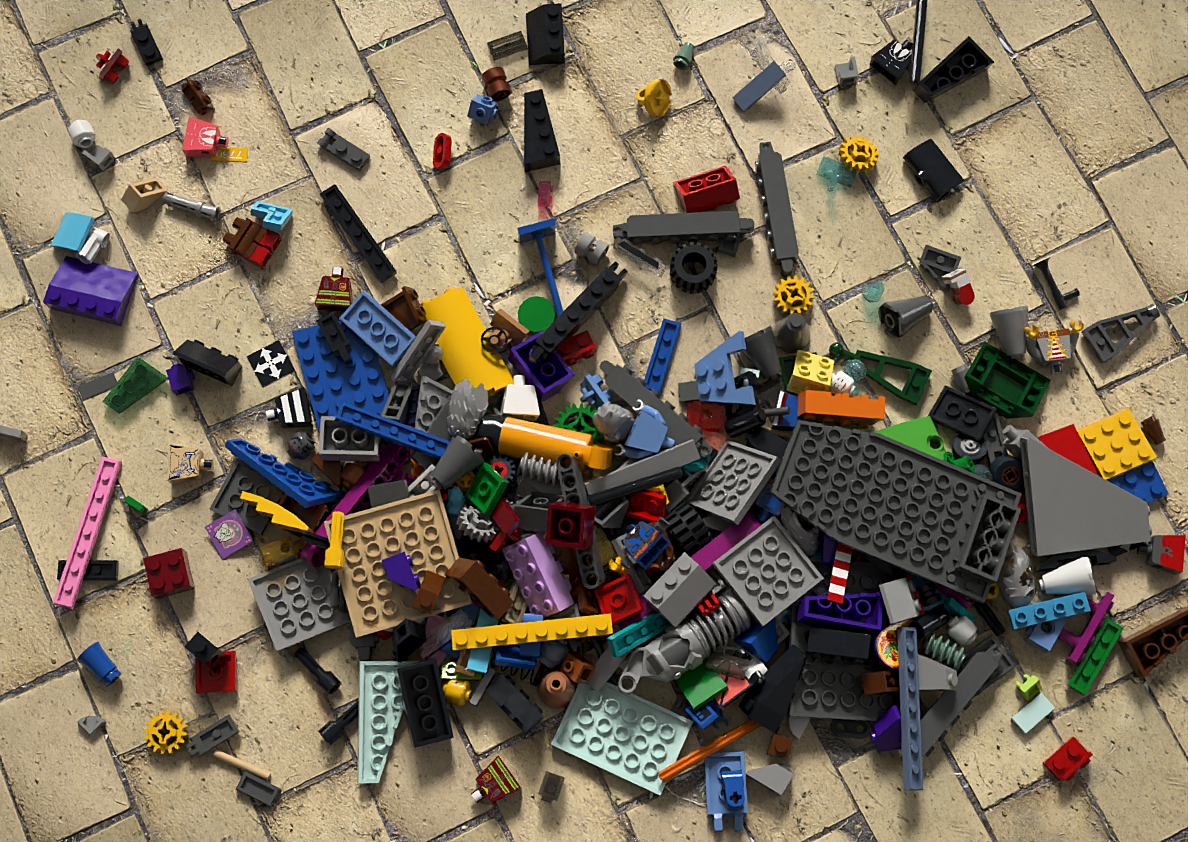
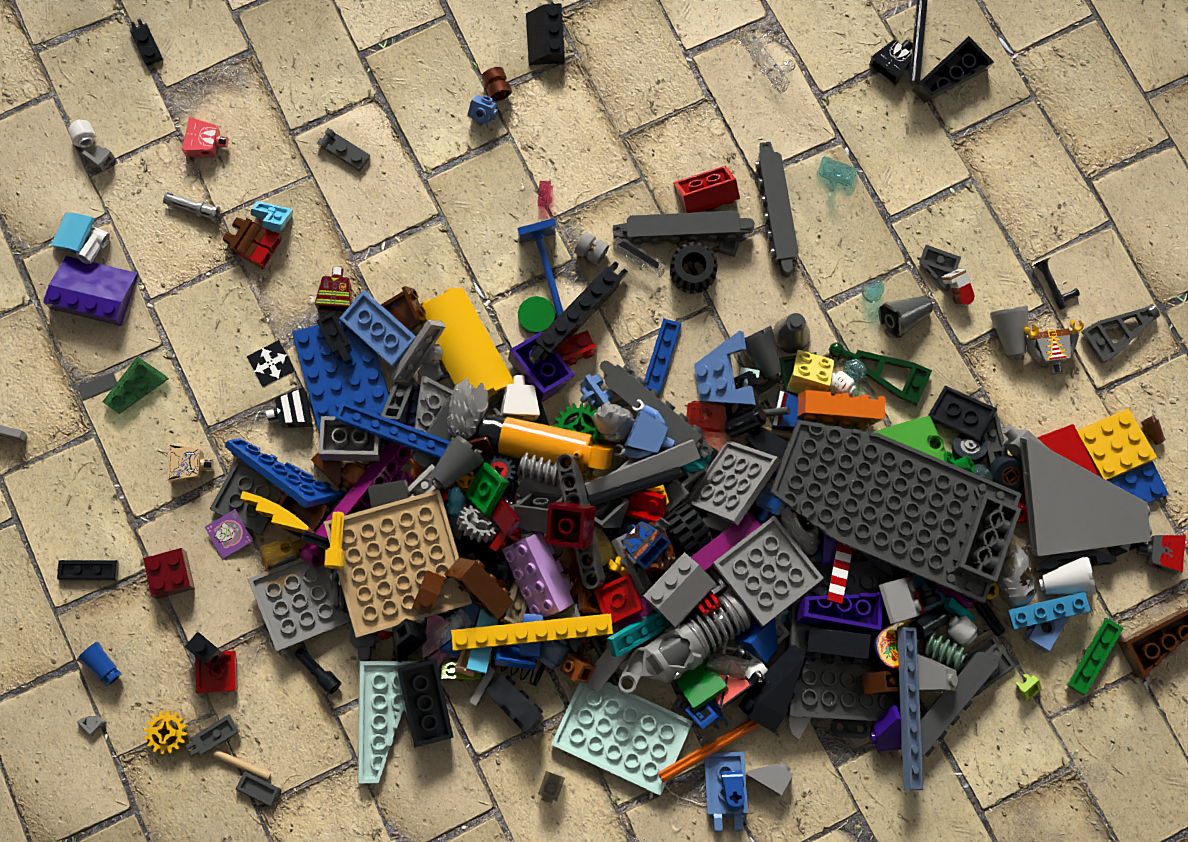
(87, 533): bright pink tile -> none
(107, 72): red hips -> none
(135, 505): green tile -> none
(143, 194): tan slope -> none
(180, 379): dark purple brick -> none
(202, 101): reddish brown hinge -> none
(208, 361): black slope -> none
(230, 154): yellow sticker -> none
(300, 445): dark grey head -> none
(333, 729): black piece -> none
(358, 233): black plate -> none
(399, 571): dark purple slope -> none
(442, 151): red plate -> none
(457, 691): yellow head -> none
(495, 782): dark red torso -> none
(506, 331): medium nougat piece -> none
(512, 50): clear smoke tile -> none
(539, 137): black wedge -> none
(556, 697): nougat cone -> none
(655, 97): yellow tile -> none
(683, 58): sand green cone -> none
(688, 391): dark grey tile -> none
(759, 86): sand blue tile -> none
(779, 747): reddish brown brick -> none
(786, 292): yellow gear -> none
(847, 72): light grey panel -> none
(858, 153): yellow gear -> none
(932, 169): black panel -> none
(958, 375): light grey cone -> none
(1005, 383): dark green slope -> none
(1032, 713): light aqua tile -> none
(1068, 759): red bracket -> none
(1086, 638): magenta plate -> none

